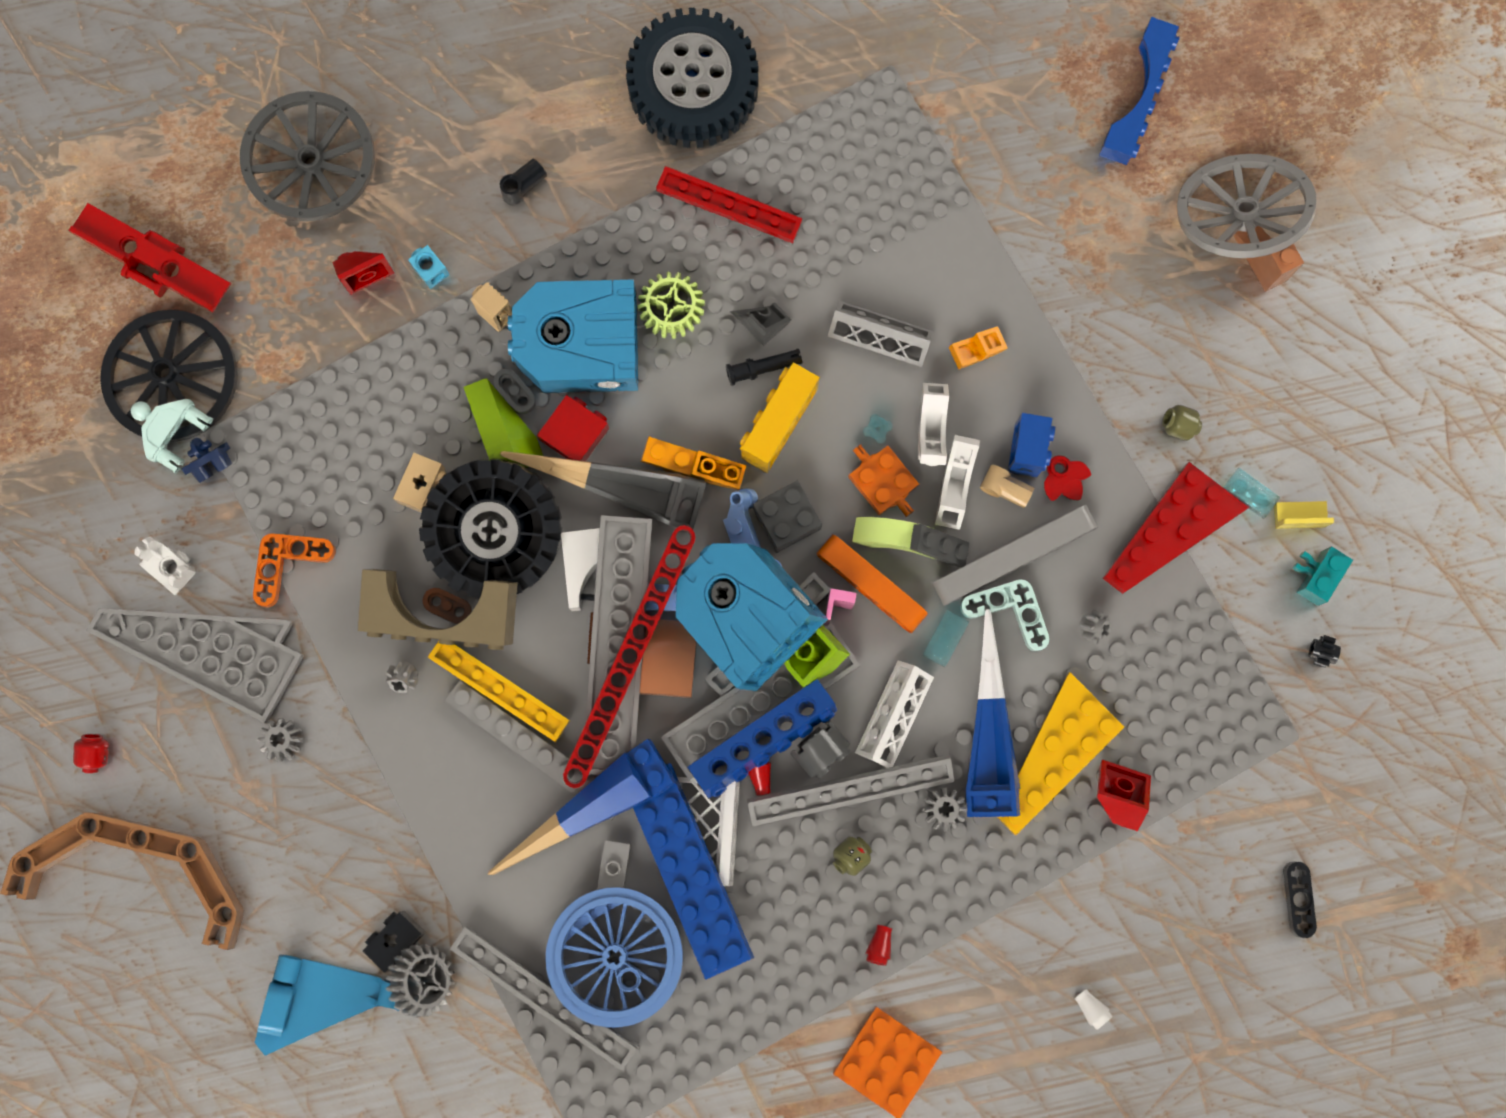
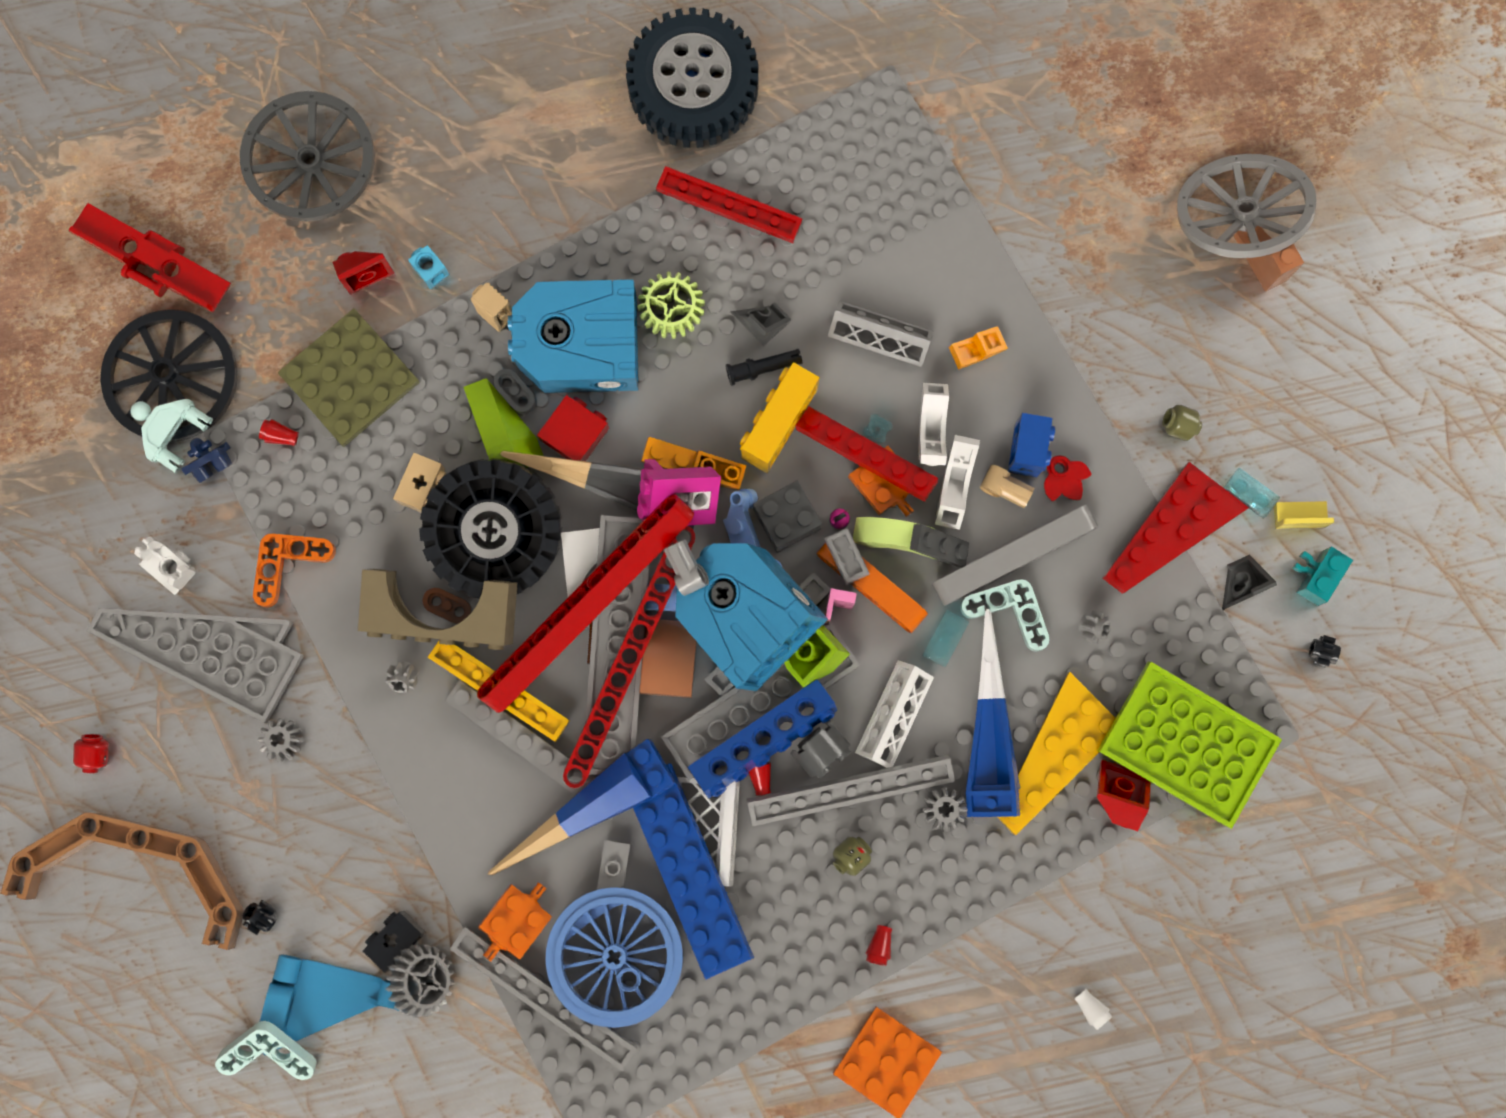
(259, 917): none -> black gear
(276, 433): none -> red cone
(297, 1063): none -> light aqua beam
(348, 377): none -> olive plate
(514, 922): none -> orange plate
(523, 180): black piece -> none
(585, 603): none -> red beam
(686, 483): none -> dark pink brick
(688, 573): none -> light grey piece
(842, 523): none -> dark pink hinge
(846, 556): none -> light grey plate
(867, 454): none -> red plate
(1154, 49): blue arch -> none
(1189, 744): none -> lime plate
(1245, 580): none -> dark grey slope
(1294, 919): black beam -> none

